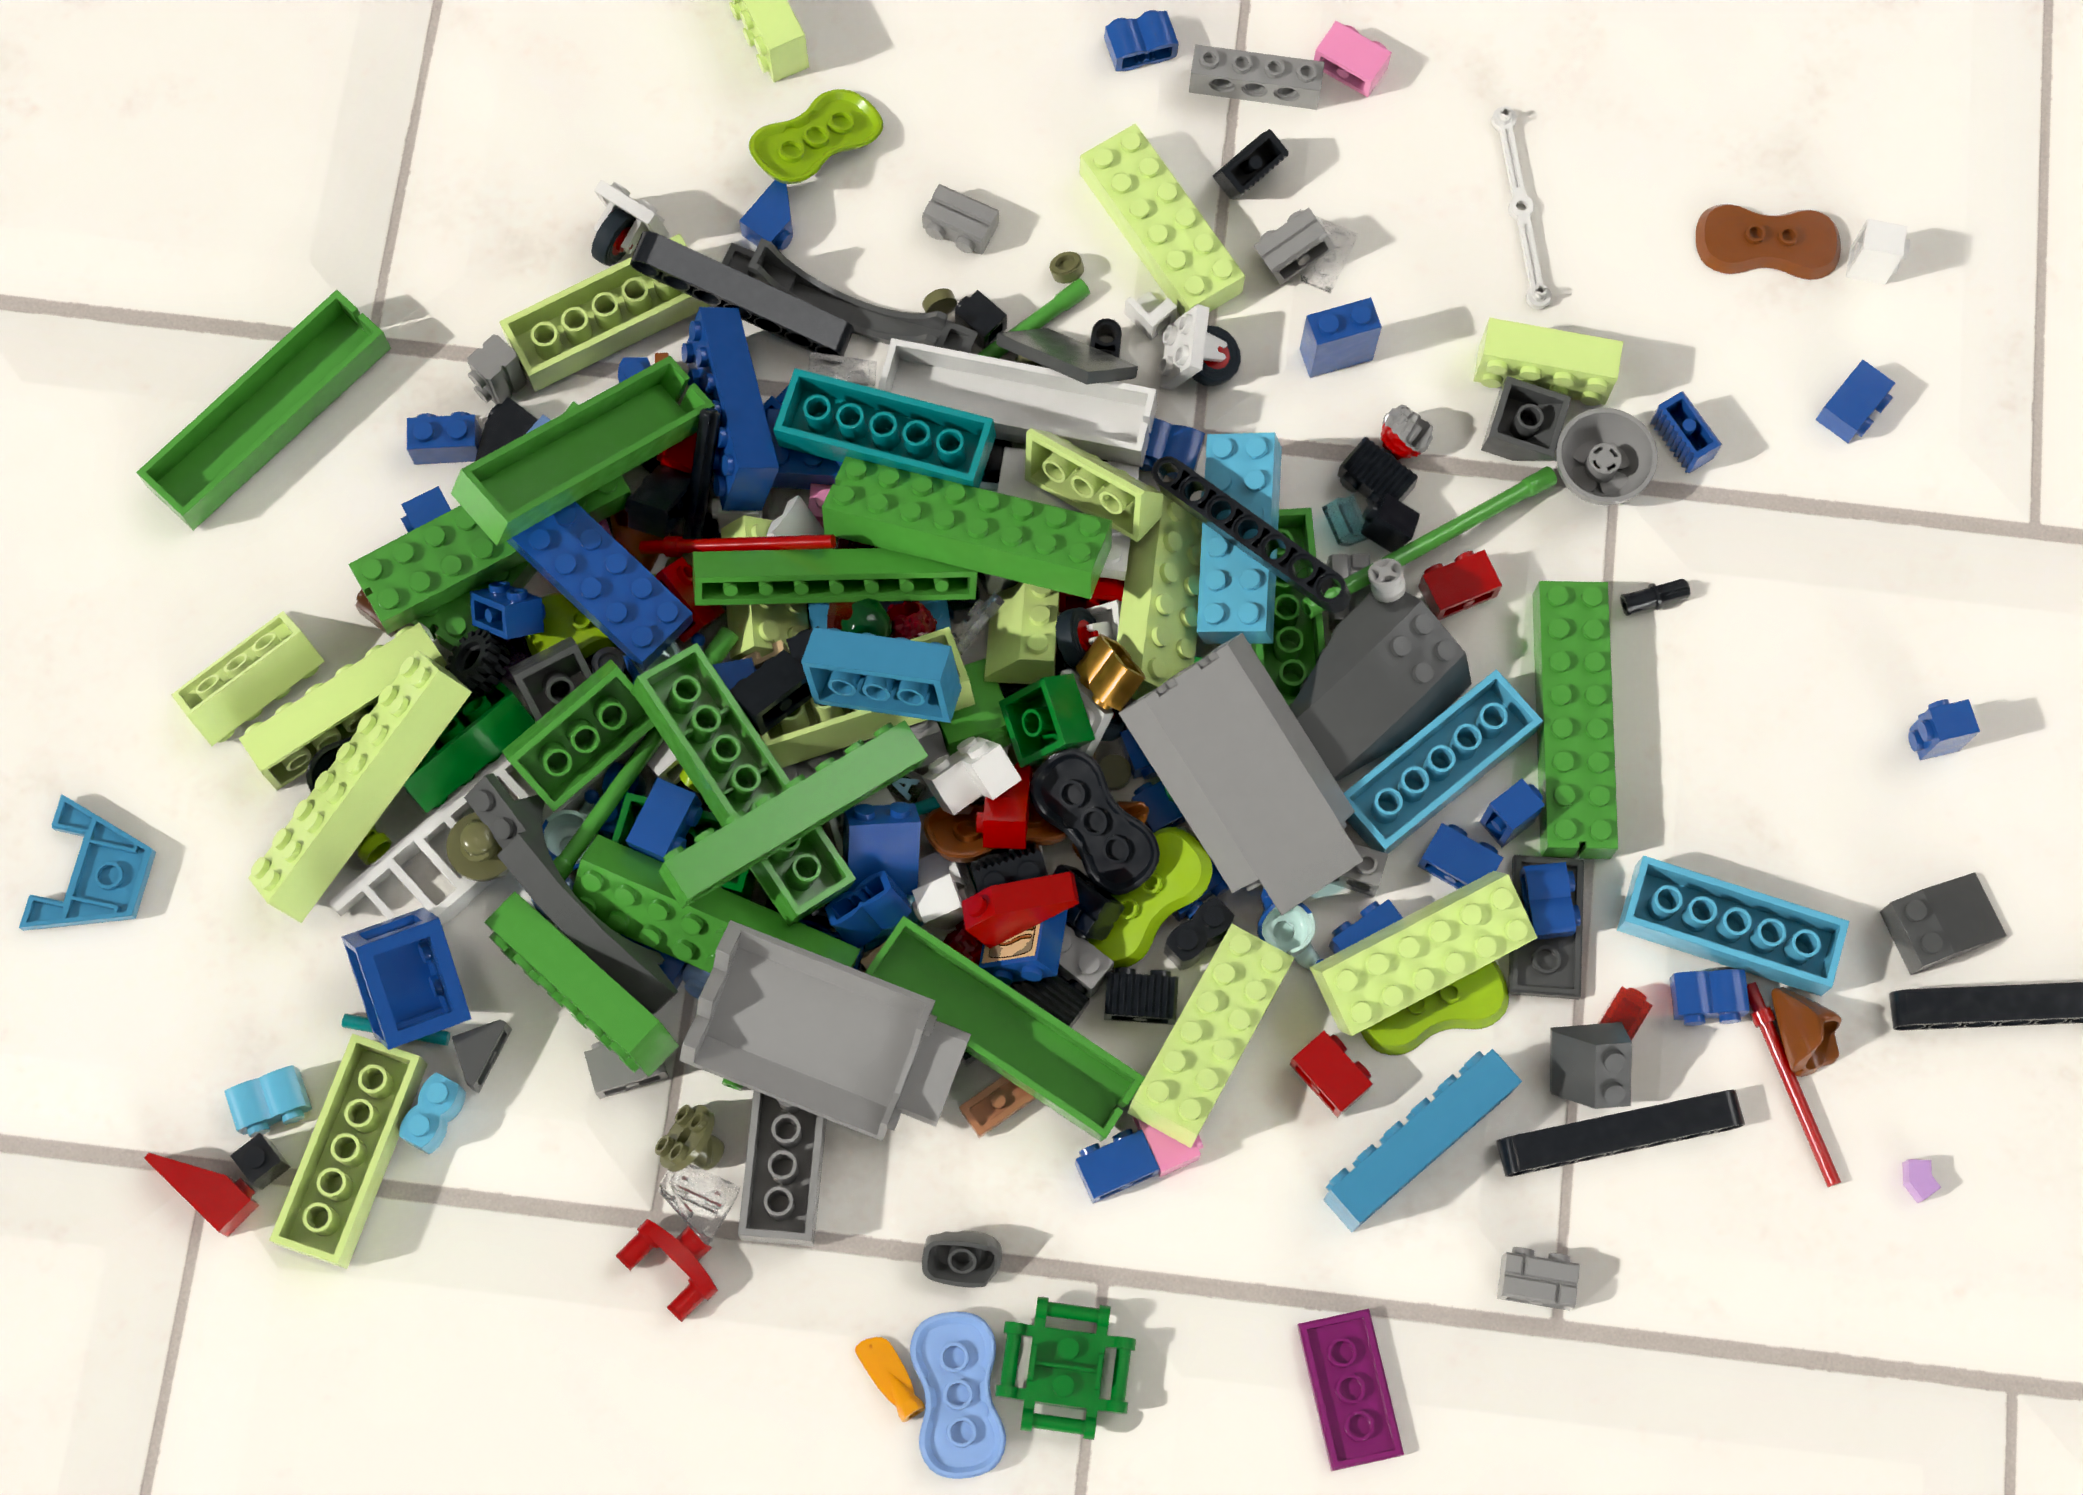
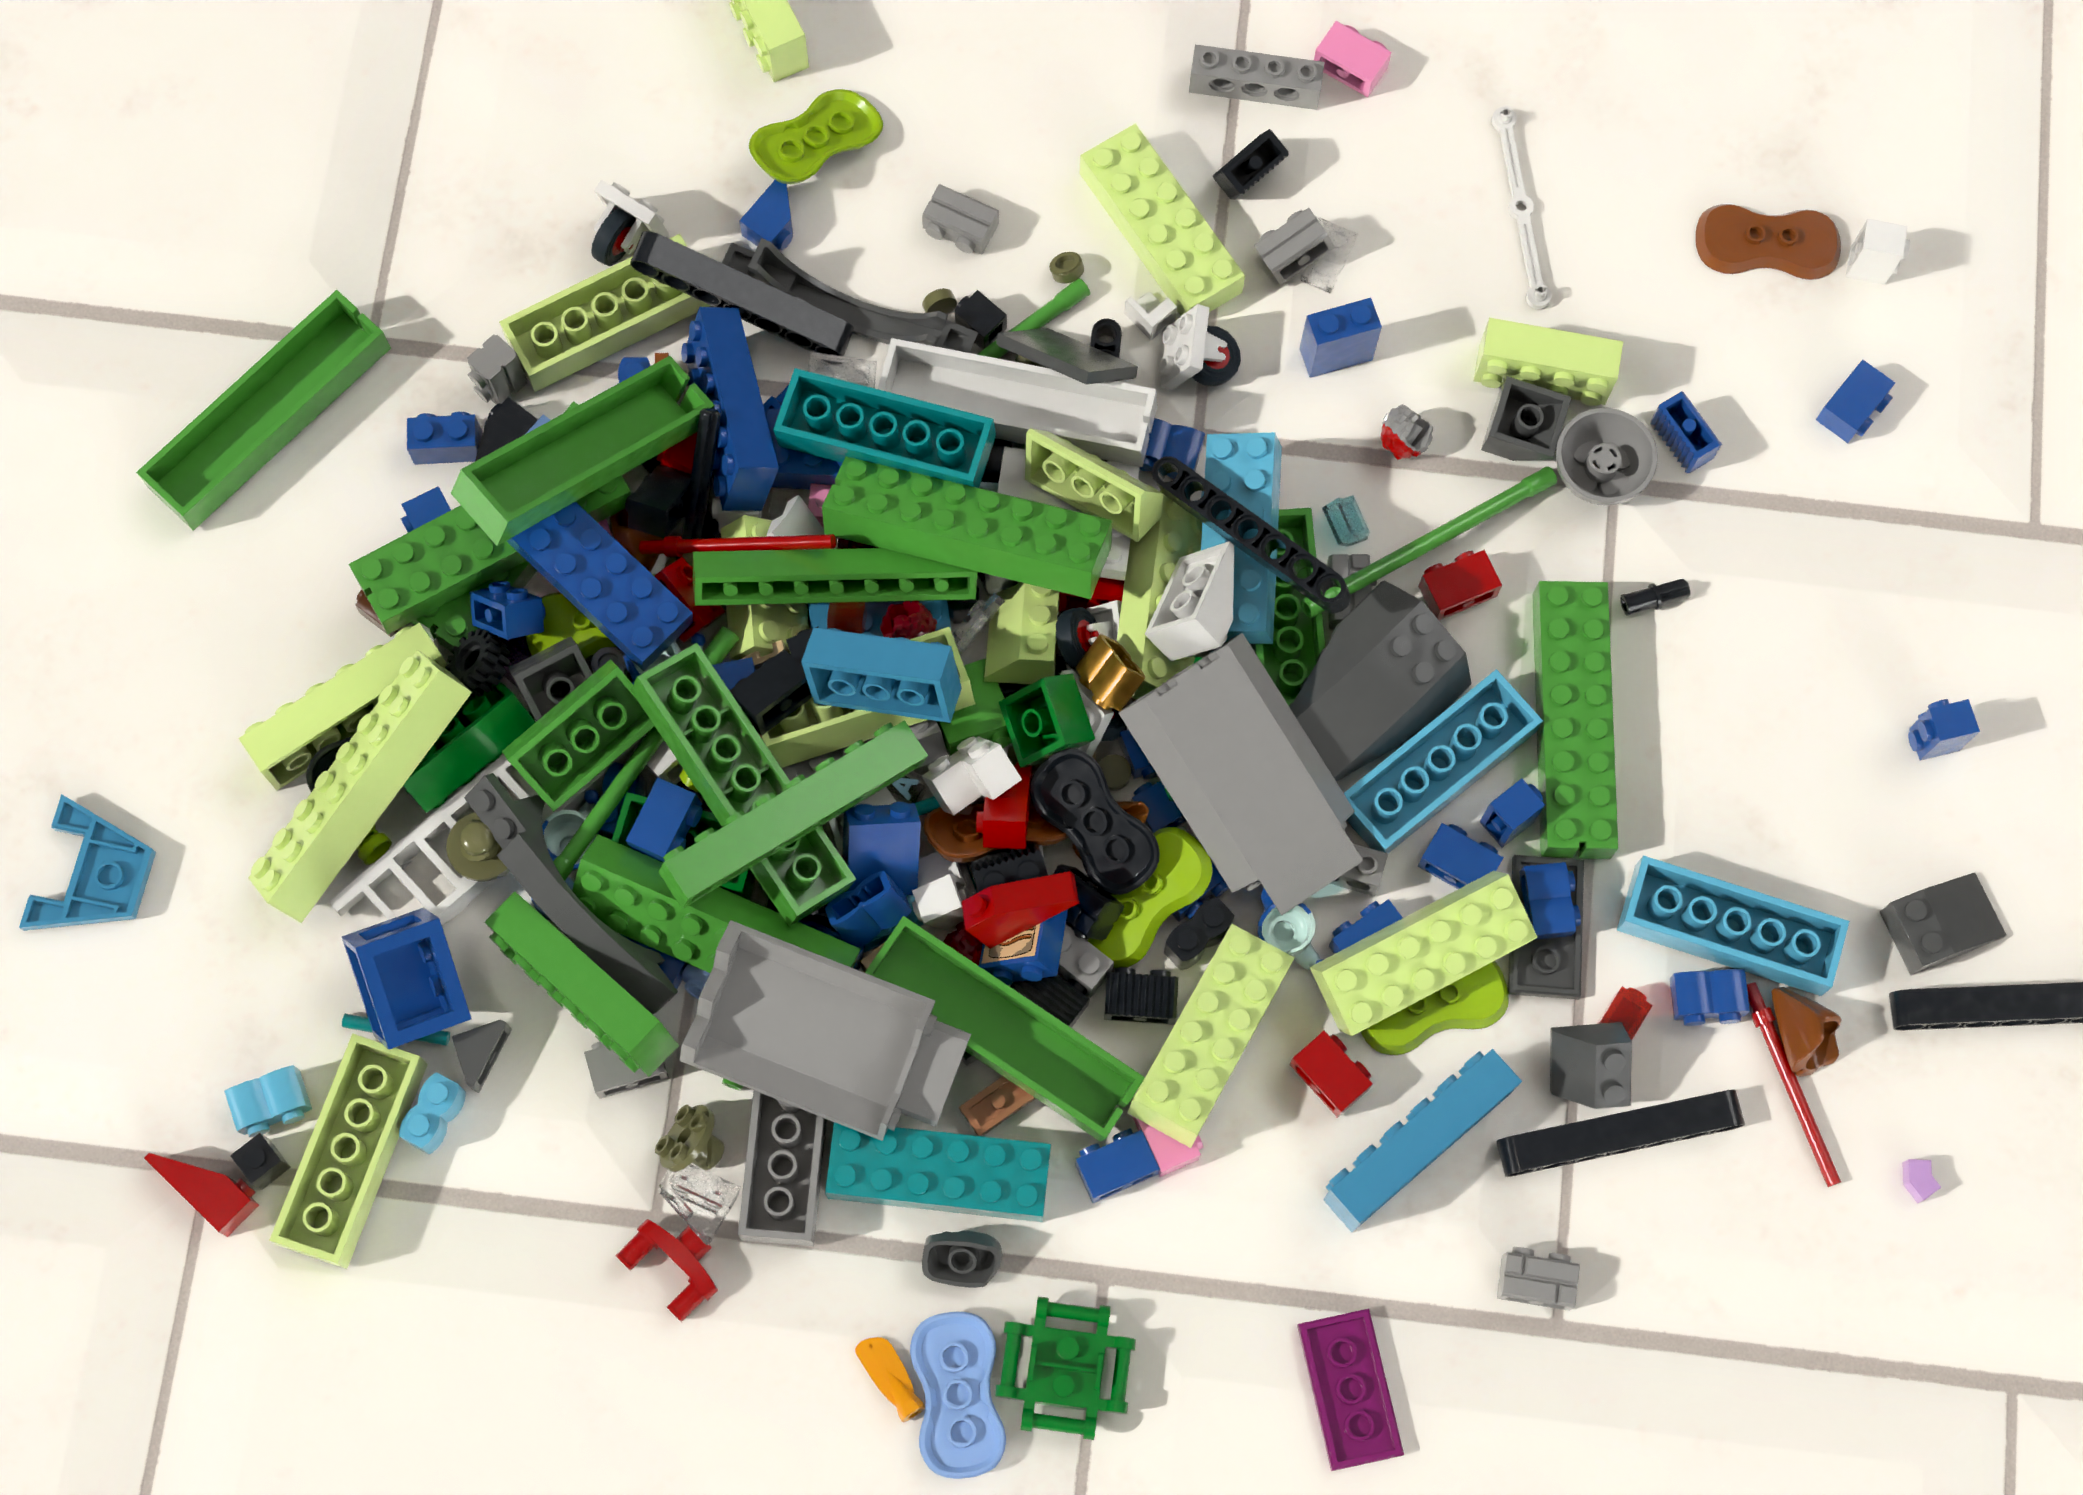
(248, 679): yellowish green slope -> none
(868, 618): dark green hair -> none
(940, 1172): none -> teal brick
(1141, 40): blue brick -> none
(1195, 604): none -> white slope
(1375, 473): black brick -> none
(1387, 580): white wheel -> none
(1389, 523): black brick -> none

